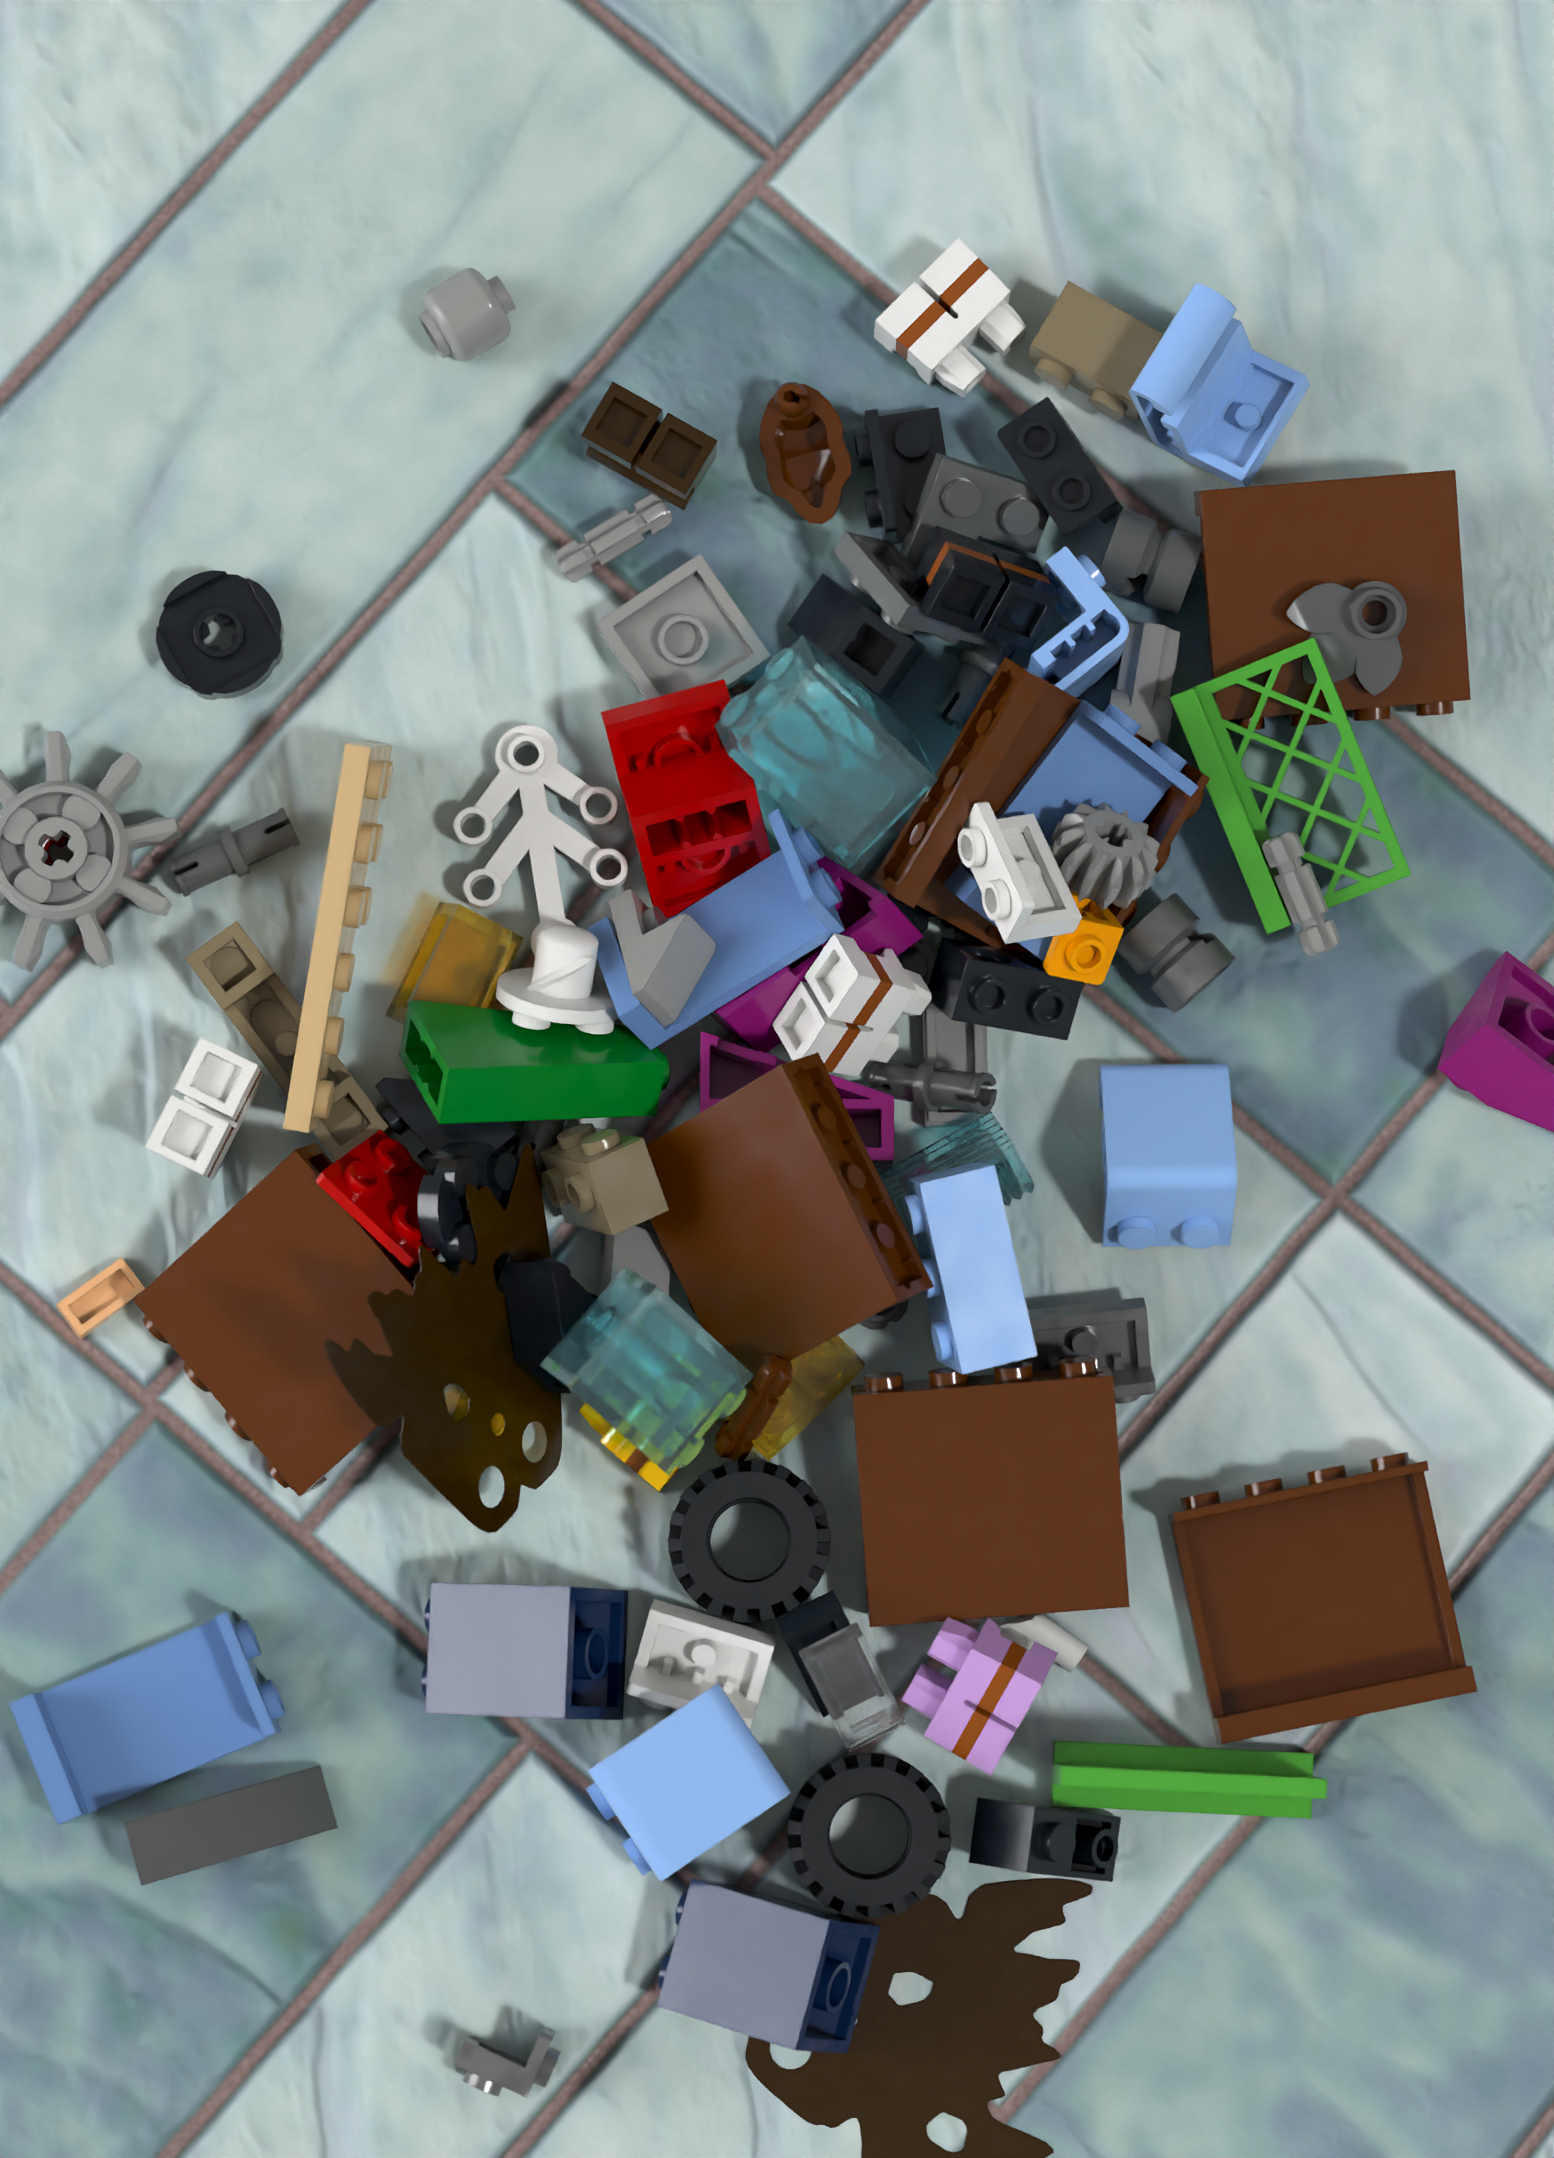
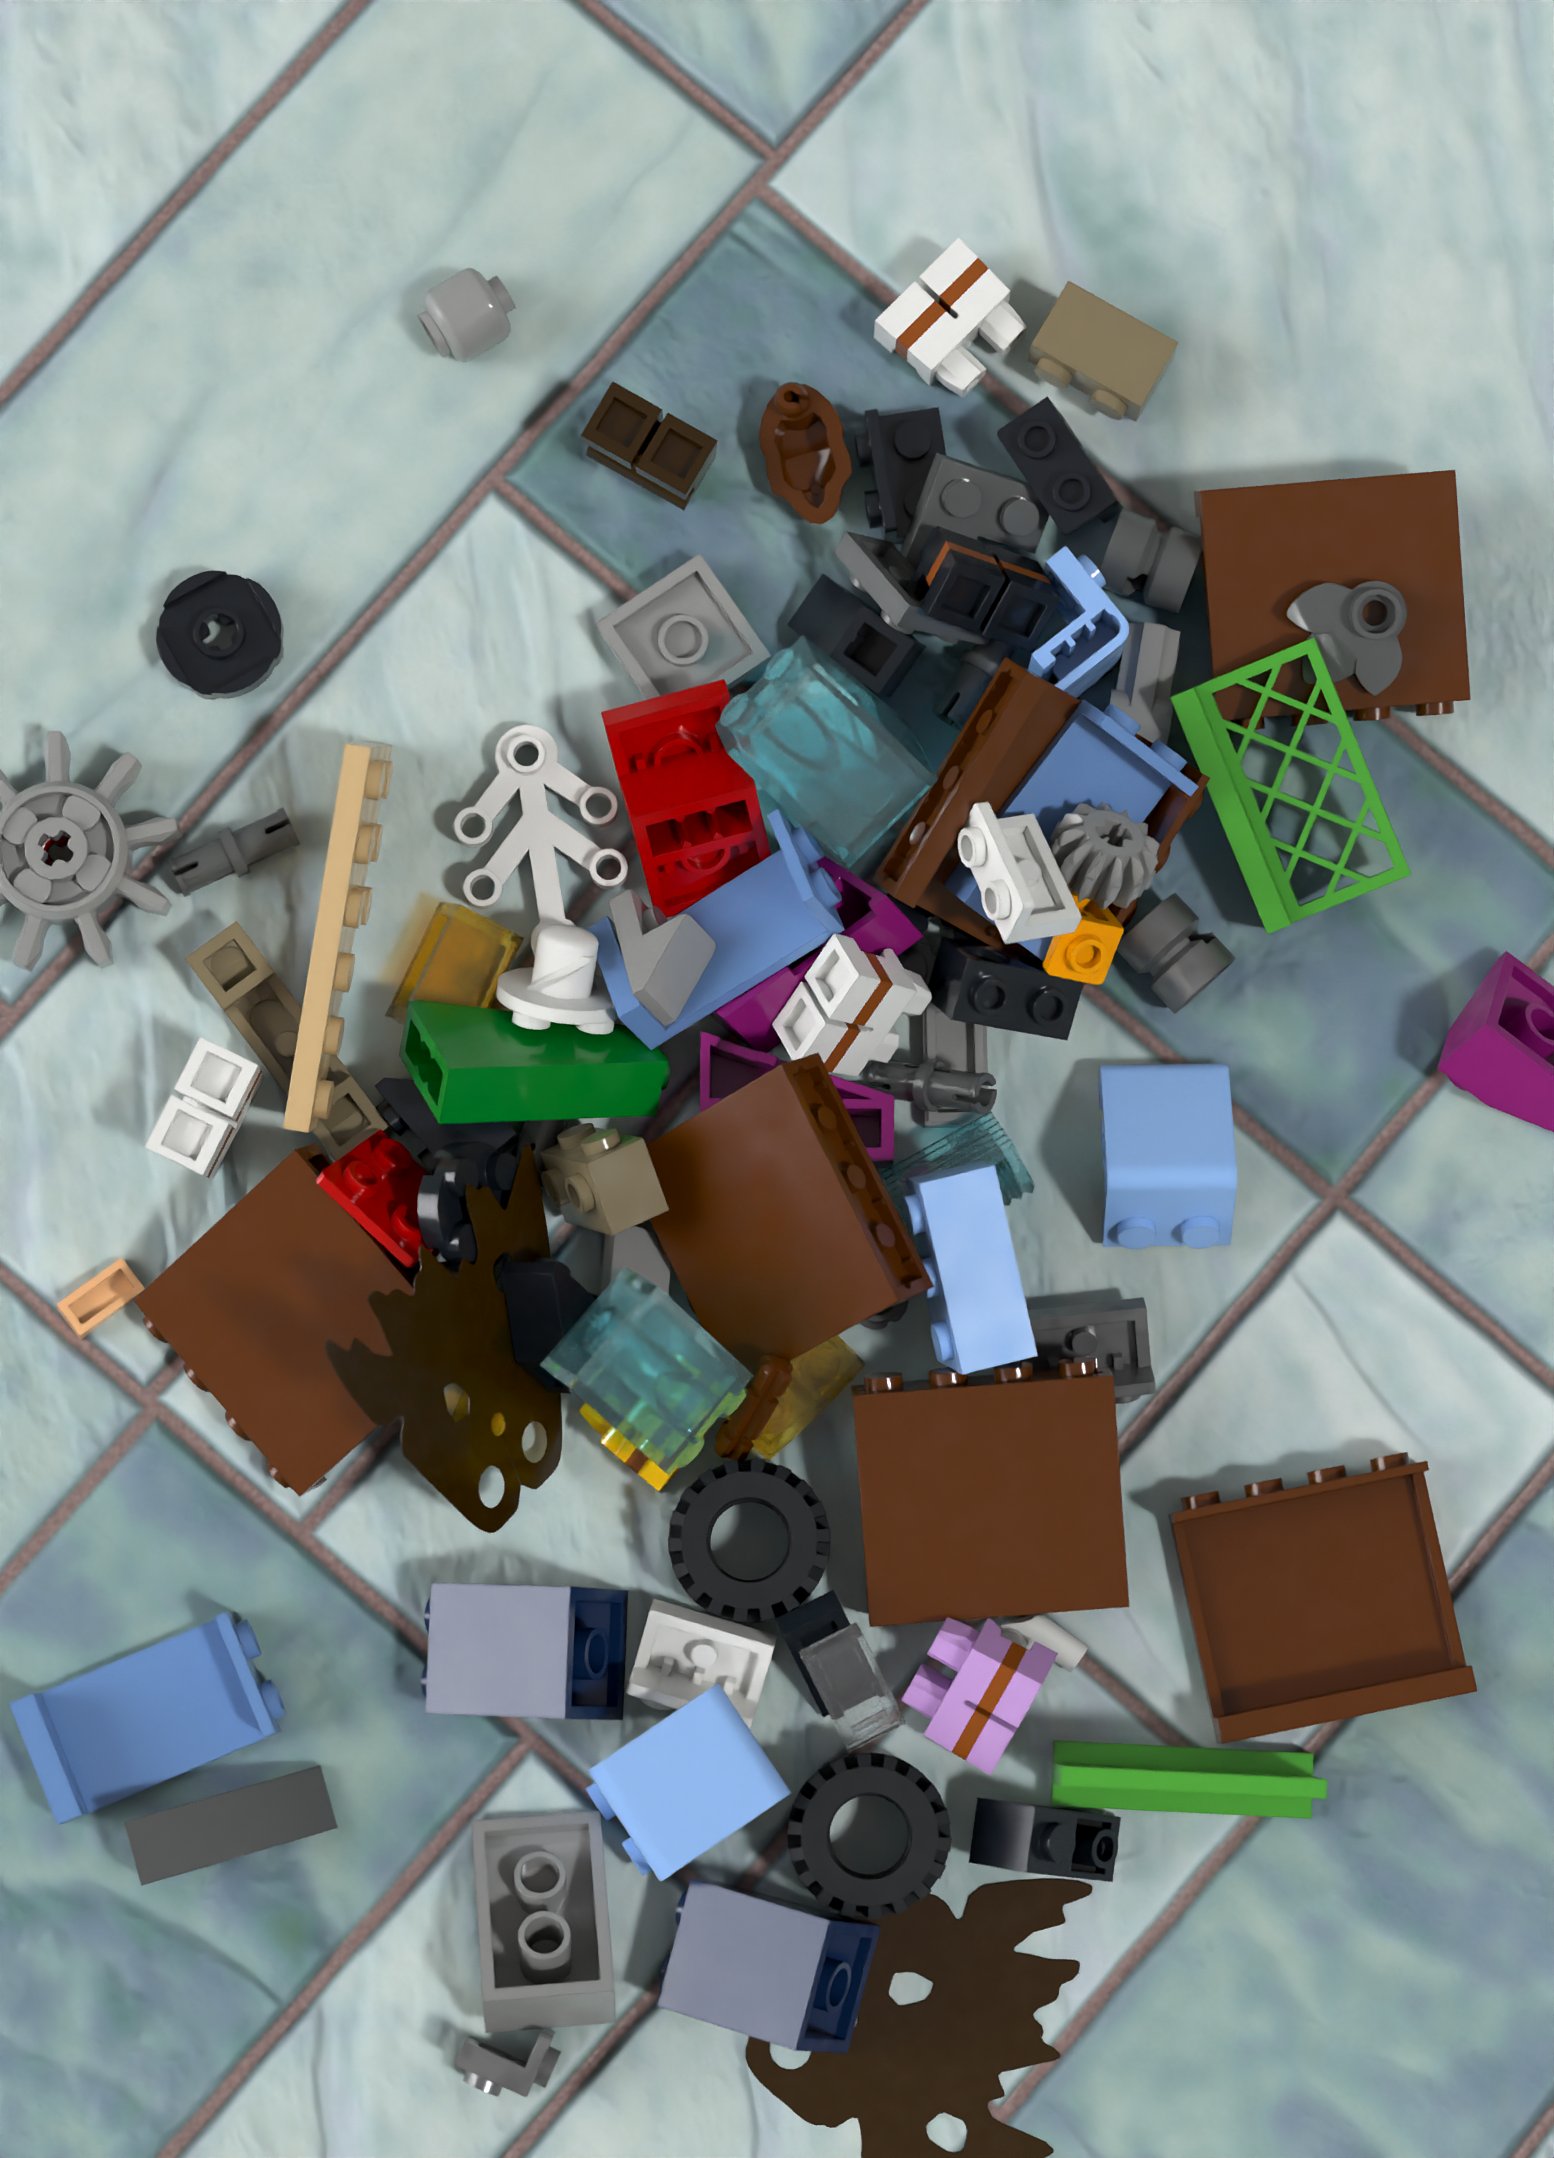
(543, 1922): none -> light grey slope
(613, 537): light grey axle -> none
(1212, 393): light blue piece -> none
(1301, 893): light grey axle -> none

